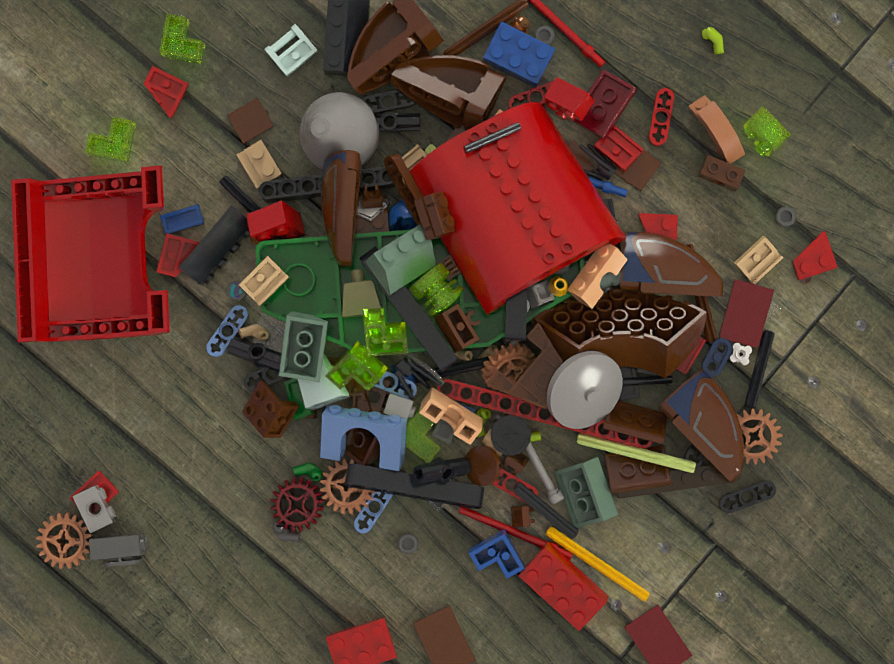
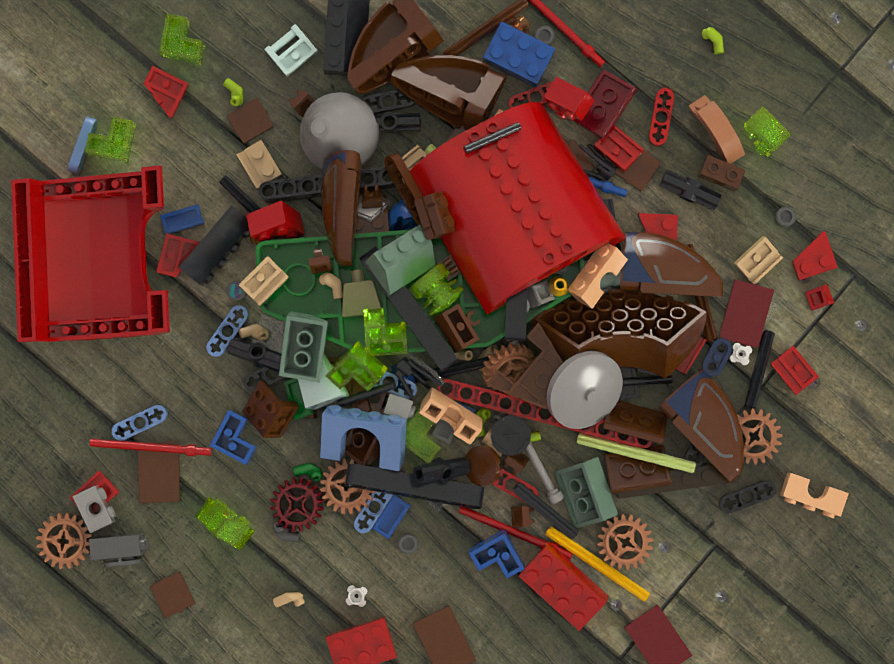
(78, 156): none -> medium blue beam
(151, 411): none -> medium blue beam
(159, 475): none -> reddish brown tile
(172, 594): none -> reddish brown piece
(189, 450): none -> red bar
(225, 523): none -> clear neon green brick
(228, 438): none -> blue brick
(237, 93): none -> lime arm
(285, 598): none -> tan arm
(301, 102): none -> reddish brown tile
(320, 263): none -> reddish brown tile
(333, 282): none -> tan arm
(351, 596): none -> white plate
(366, 394): none -> black bar
(391, 516): none -> blue tile
(639, 550): none -> nougat gear
(690, 190): none -> black piece
(794, 370): none -> red plate
(796, 490): none -> light nougat arch
(819, 297): none -> red slope

